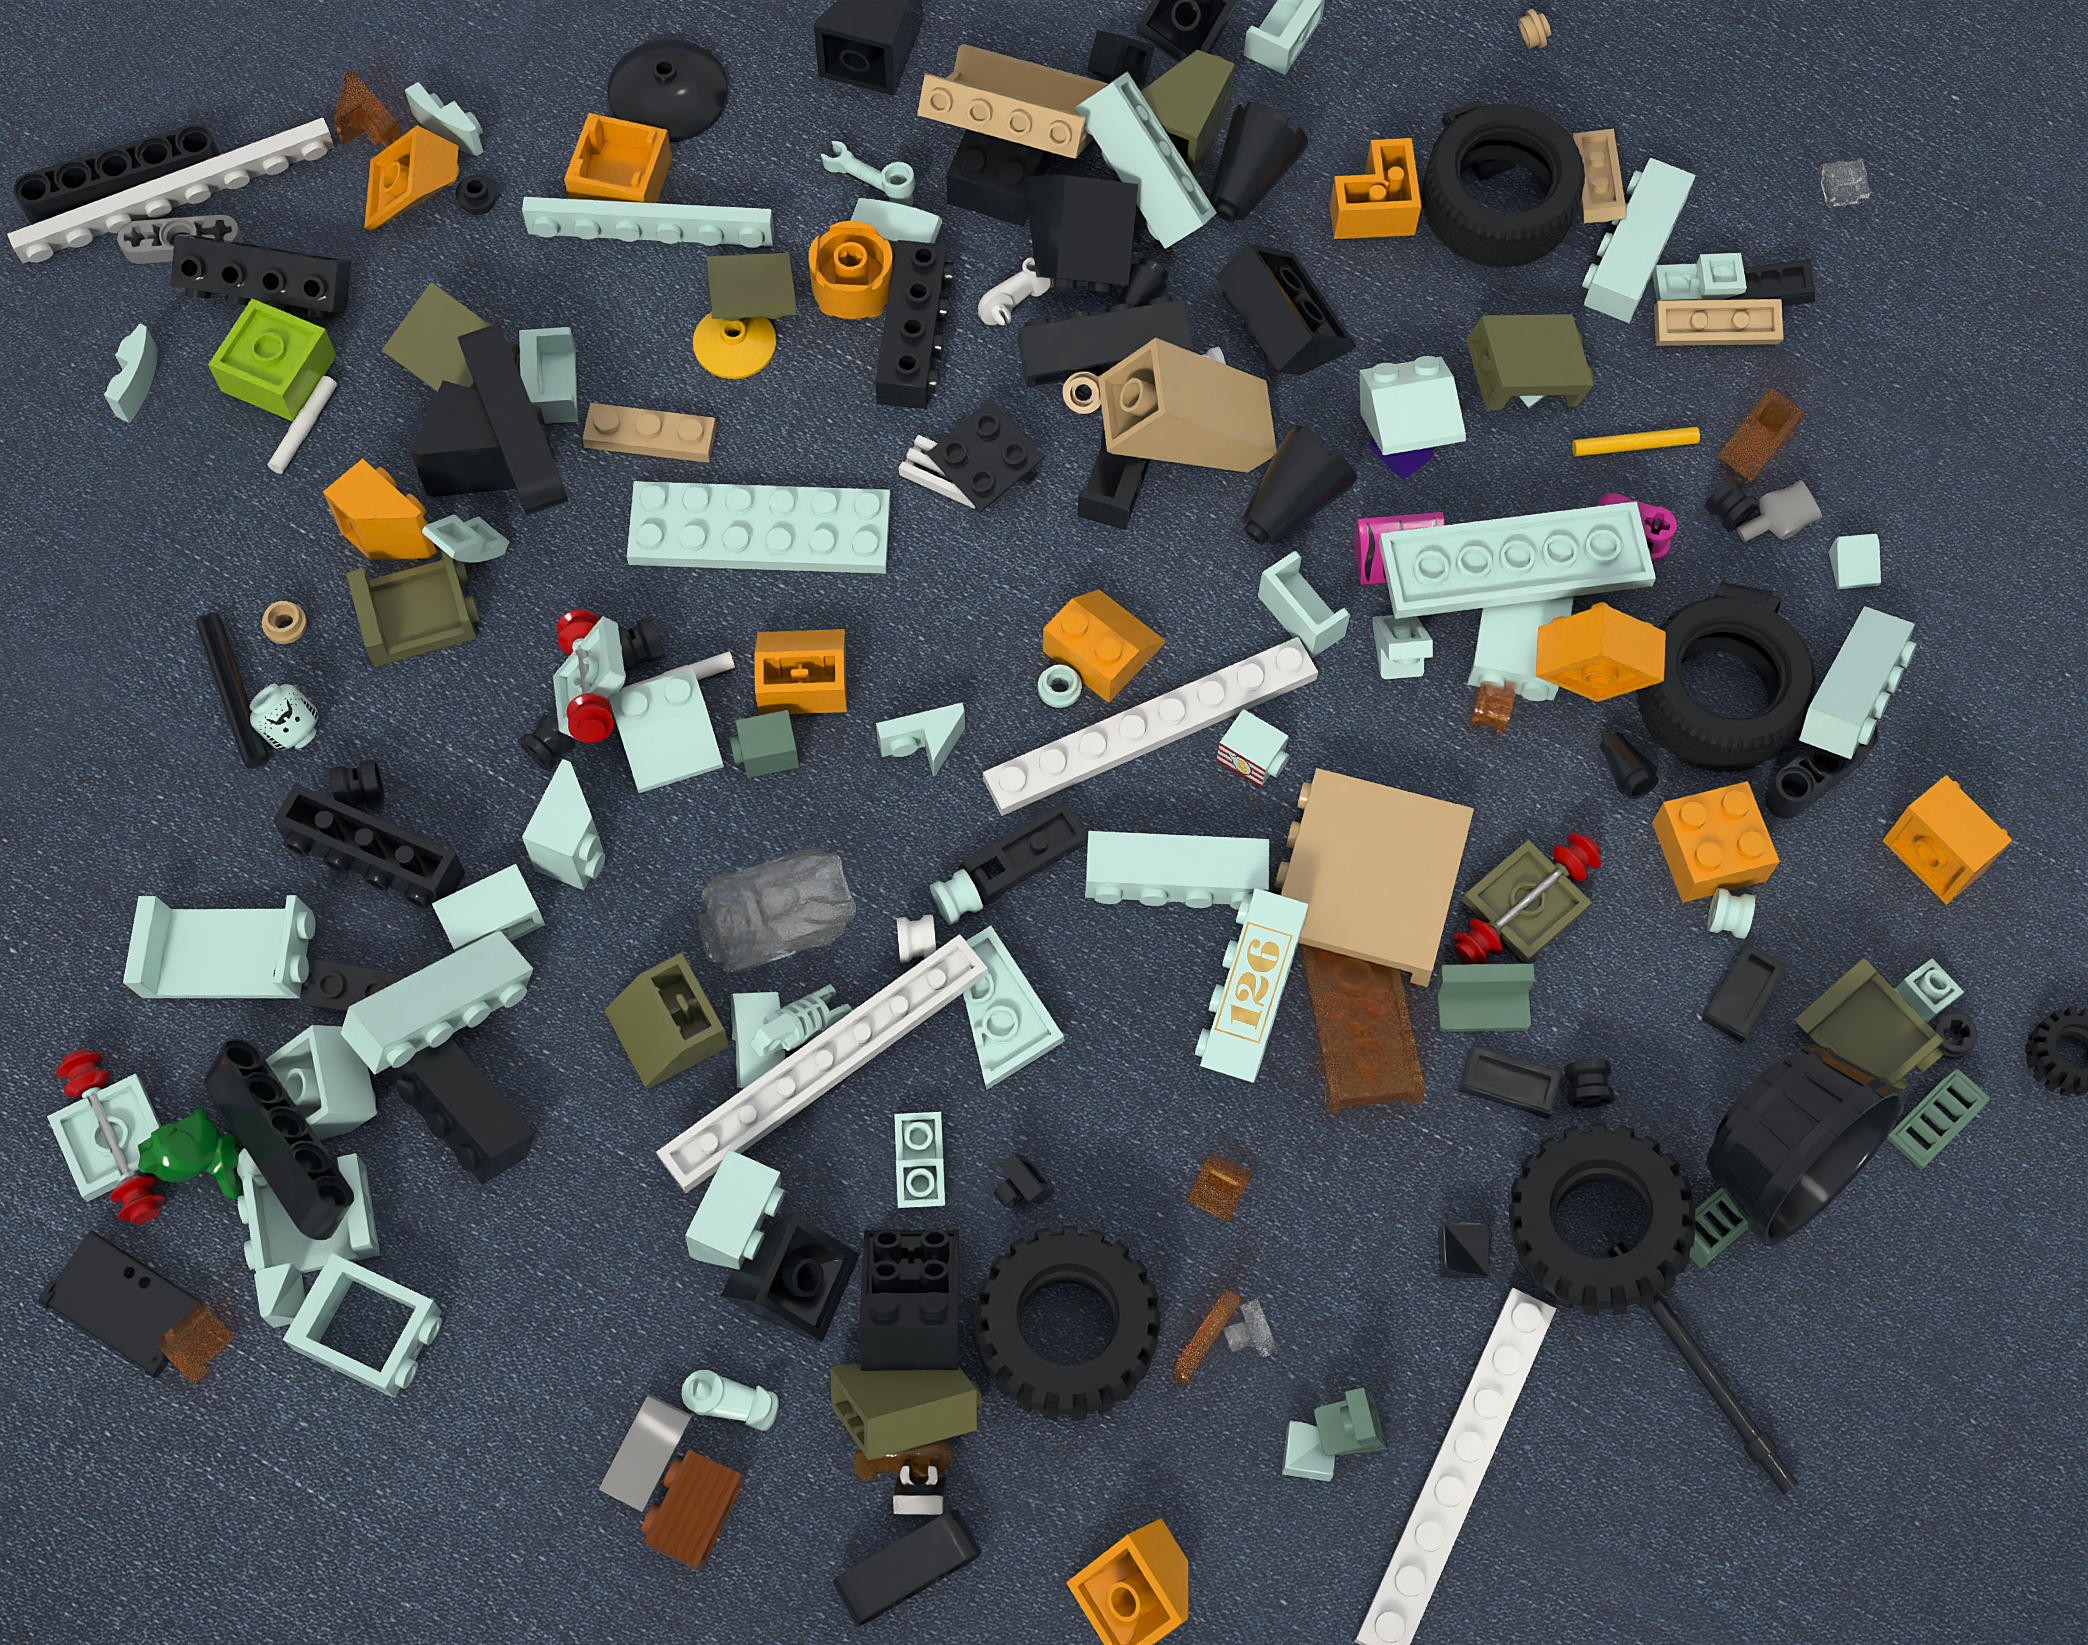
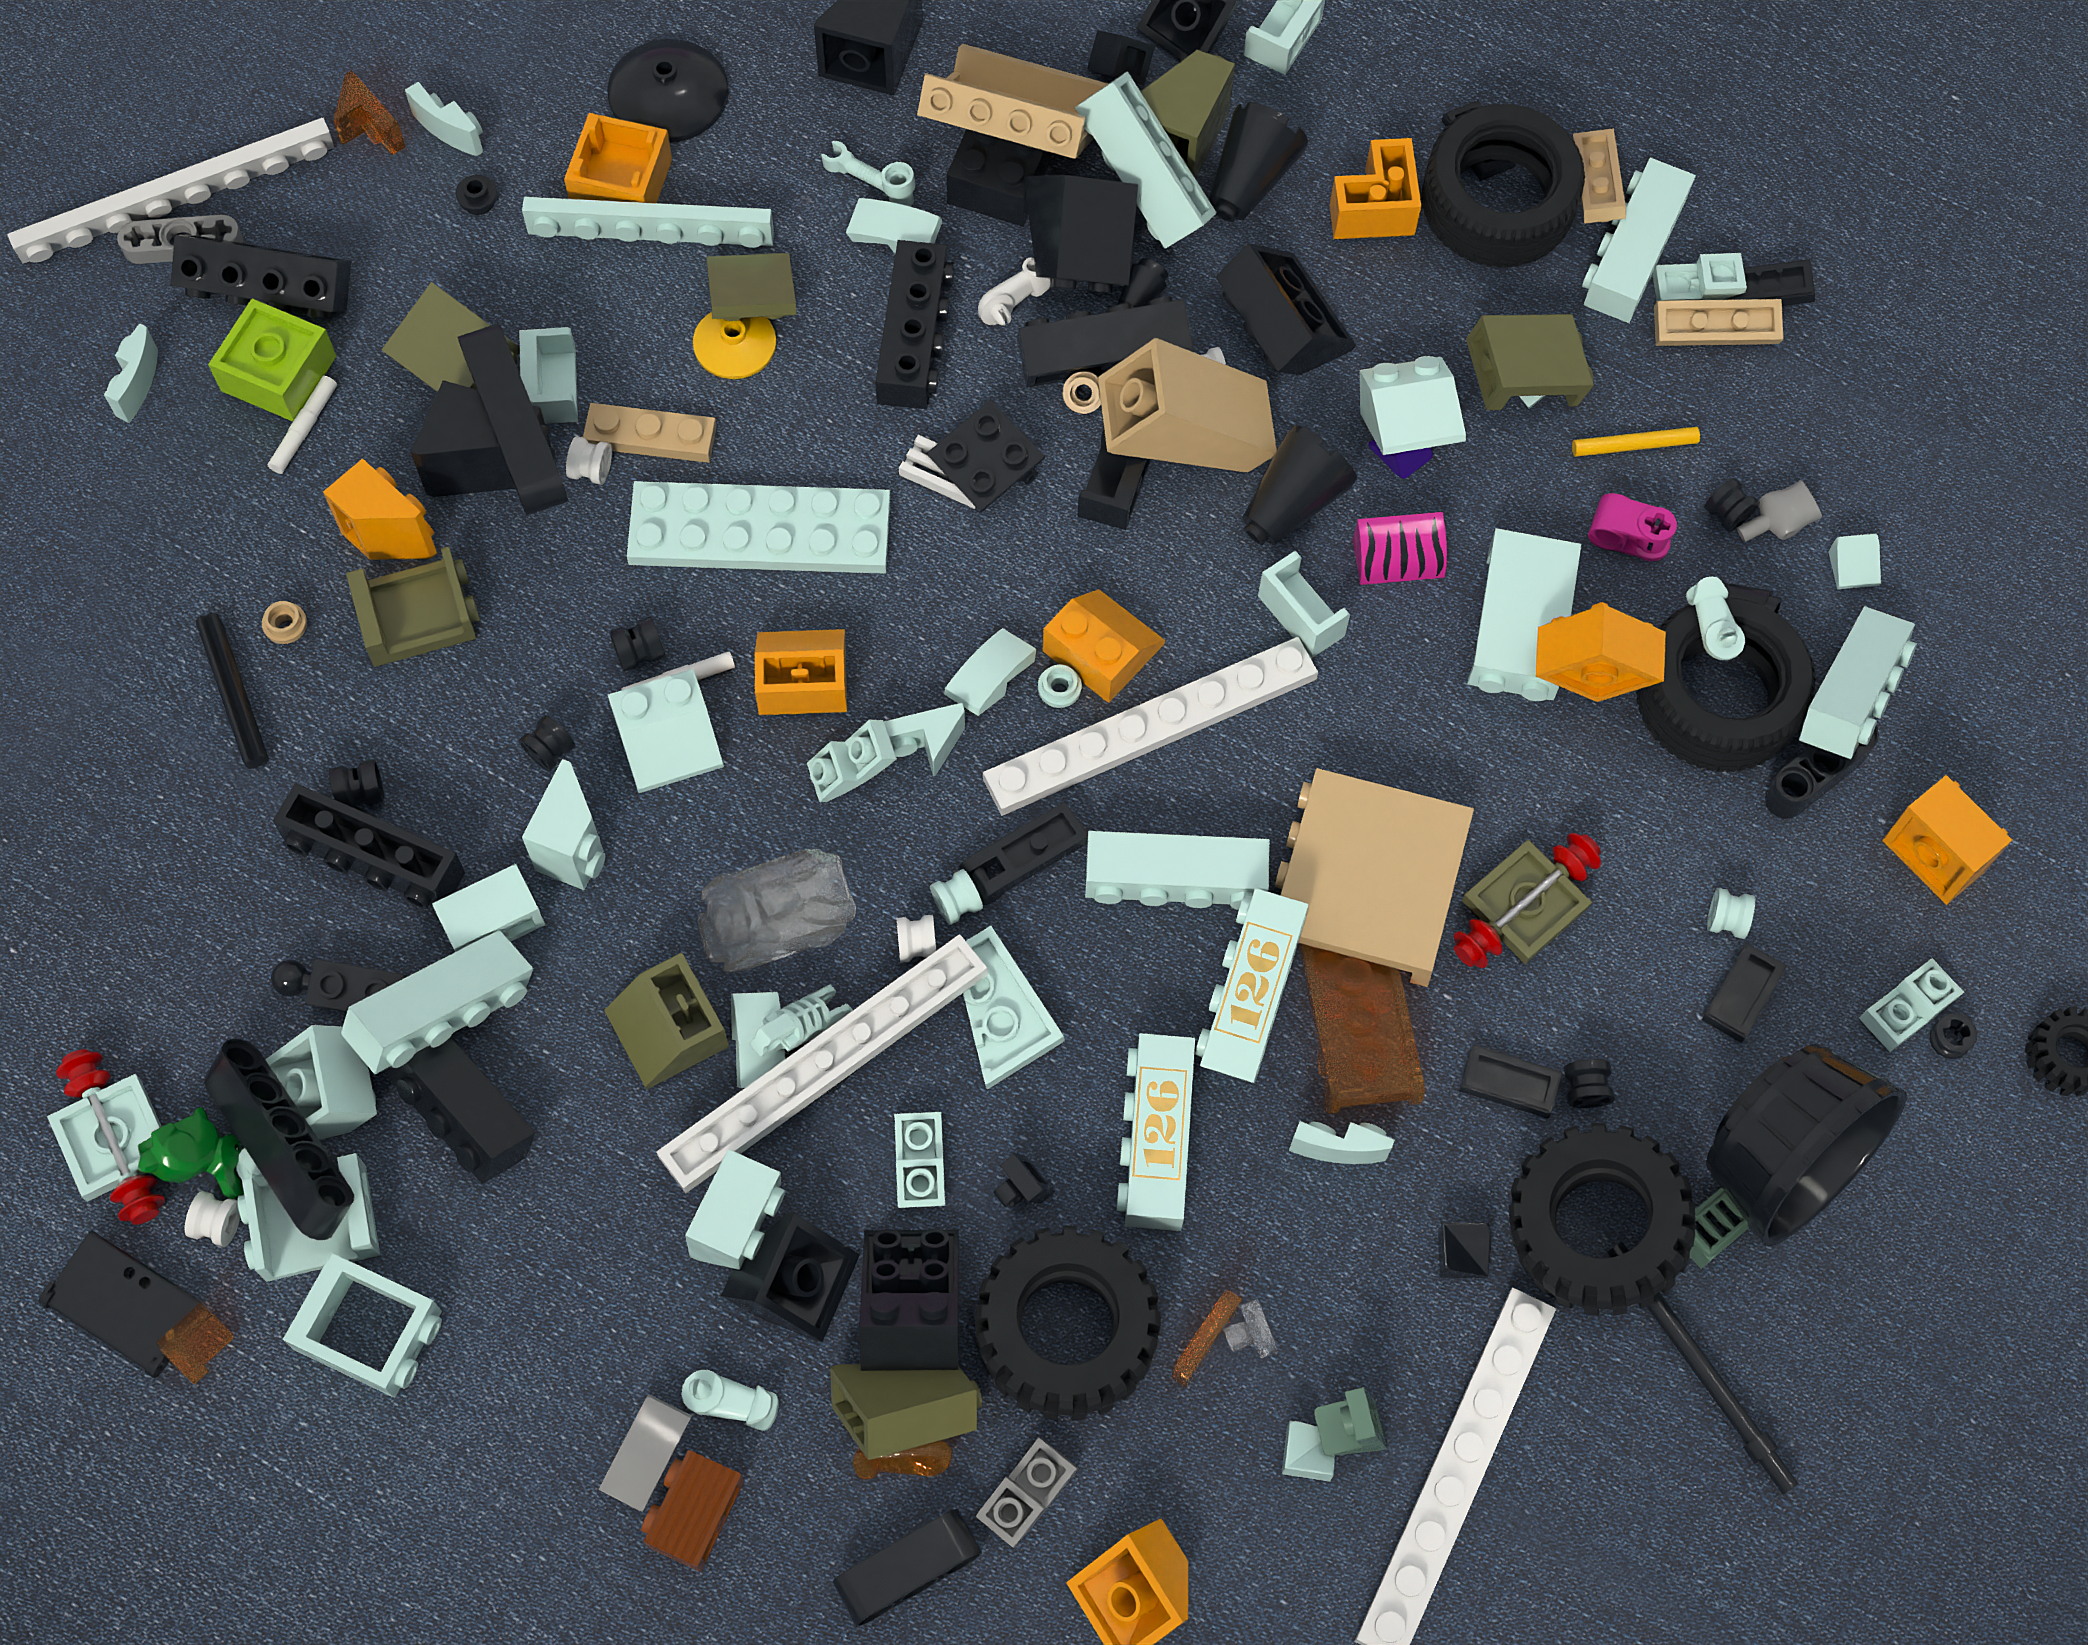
(111, 171): black beam -> none
(212, 1219): none -> white wheel
(219, 951): light aqua panel -> none
(279, 1293): light aqua slope -> none
(283, 716): light aqua head -> none
(408, 174): light orange slope -> none
(466, 540): light aqua slope -> none
(587, 675): plate -> none
(588, 460): none -> white wheel
(765, 744): sand green brick -> none
(851, 270): light orange brick -> none
(851, 763): none -> light aqua slope
(919, 1494): tile -> none
(986, 673): none -> light aqua slope
(1027, 1492): none -> light grey slope
(1158, 1133): none -> light aqua brick
(1219, 1187): clear orange slope -> none
(1253, 749): light aqua brick -> none
(1361, 1144): none -> light aqua slope
(1401, 646): light aqua slope -> none
(1484, 997): sand green panel -> none
(1492, 708): clear orange wheel -> none
(1516, 560): light aqua plate -> none
(1534, 29): tan plate -> none
(1629, 767): black cone -> none
(1715, 841): light orange brick -> none
(1718, 629): none -> light aqua piece
(1762, 434): clear orange slope -> none
(1844, 183): clear tile -> none
(1872, 1026): olive panel -> none
(1959, 1097): sand green slope -> none

